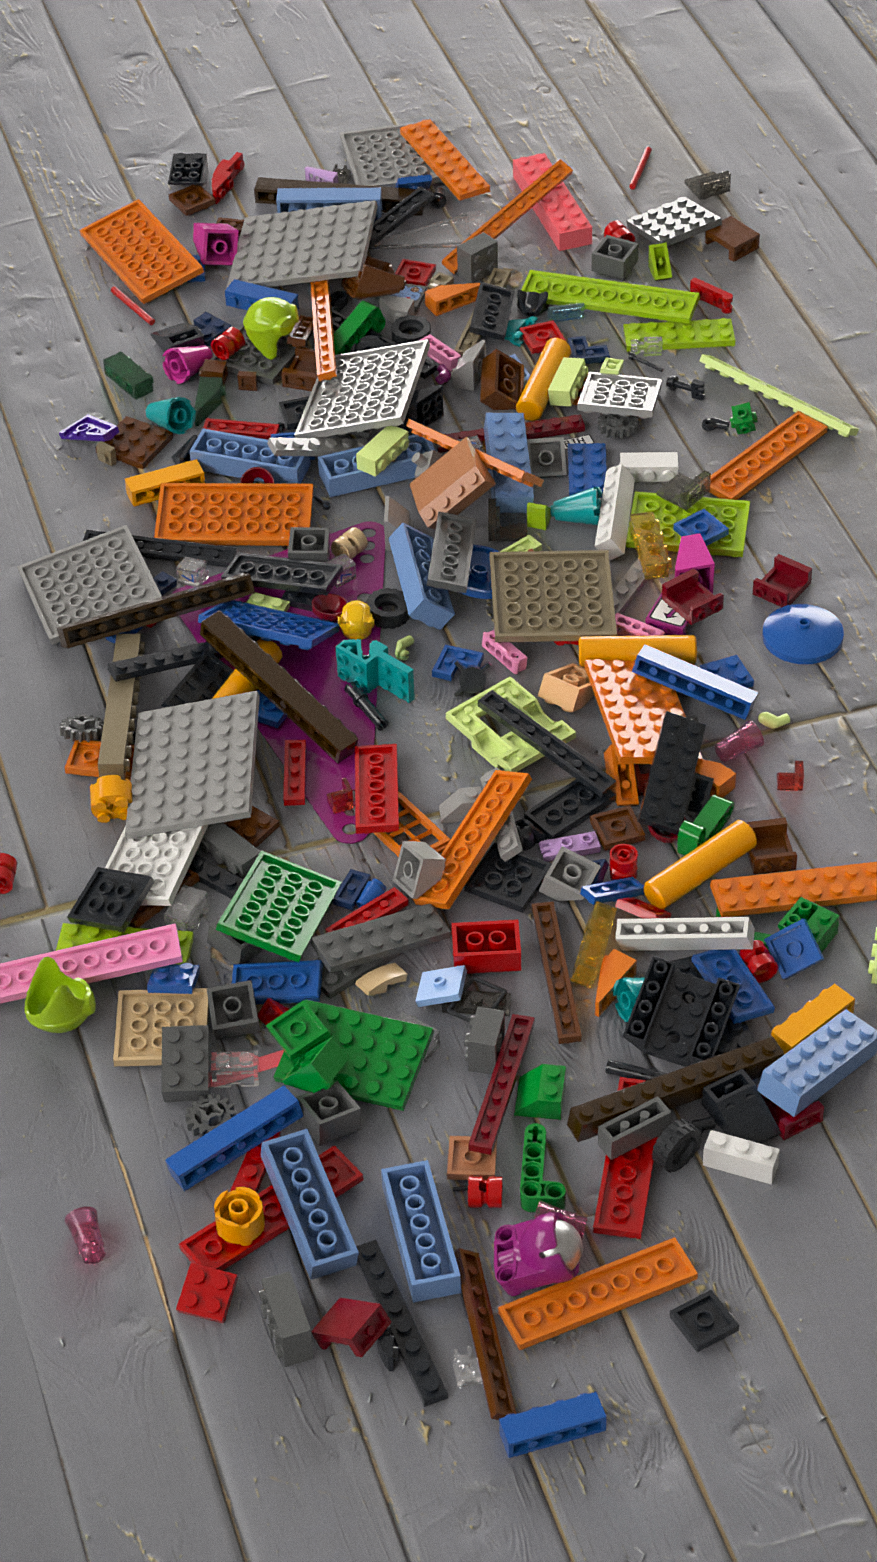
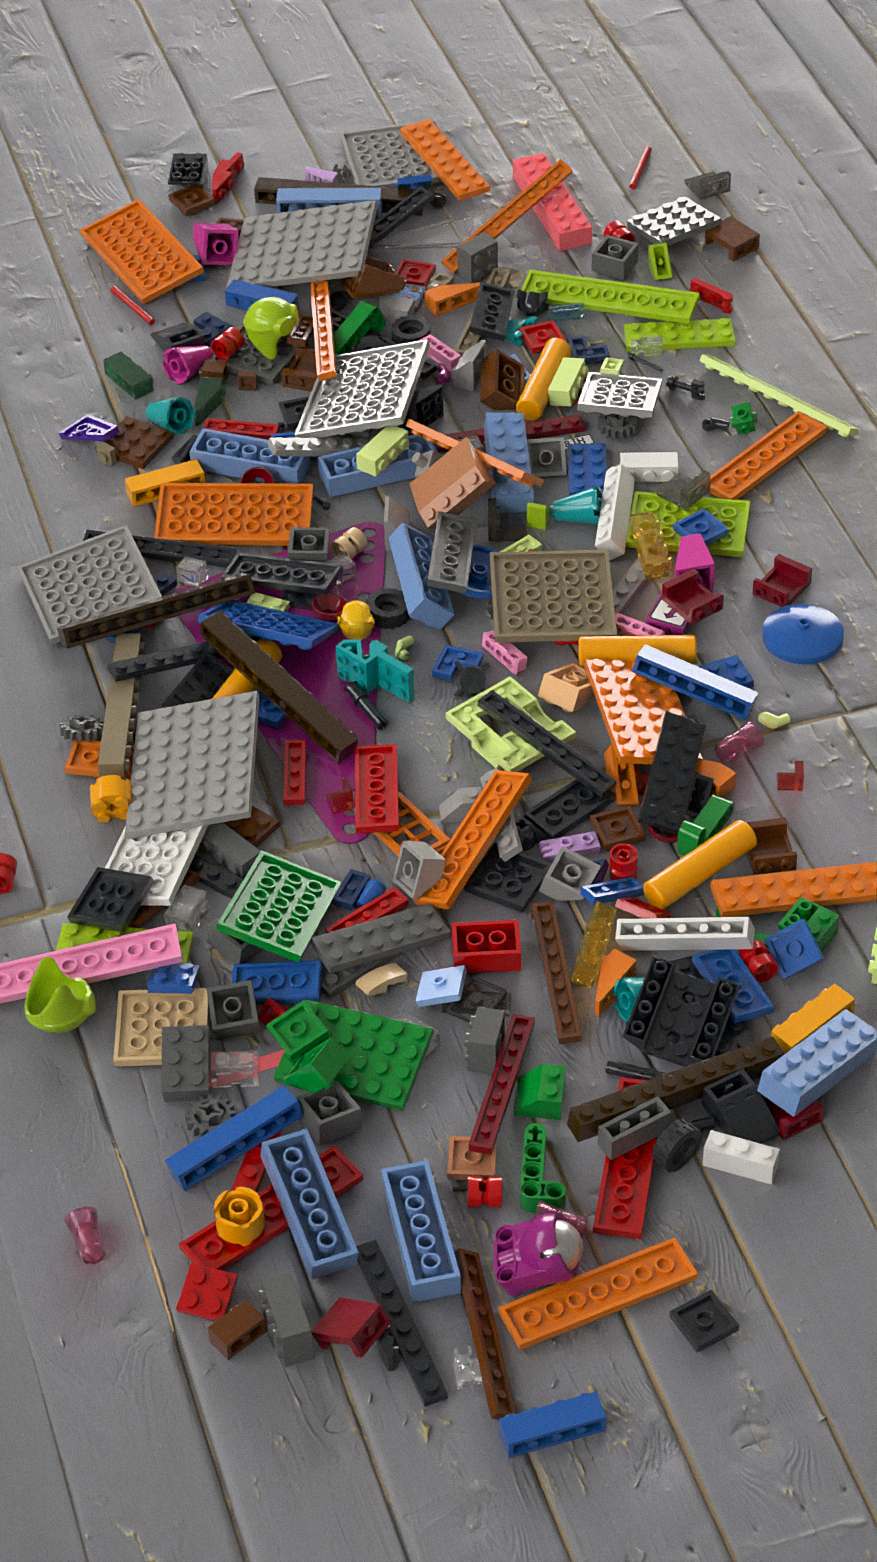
(237, 1329): none -> reddish brown brick

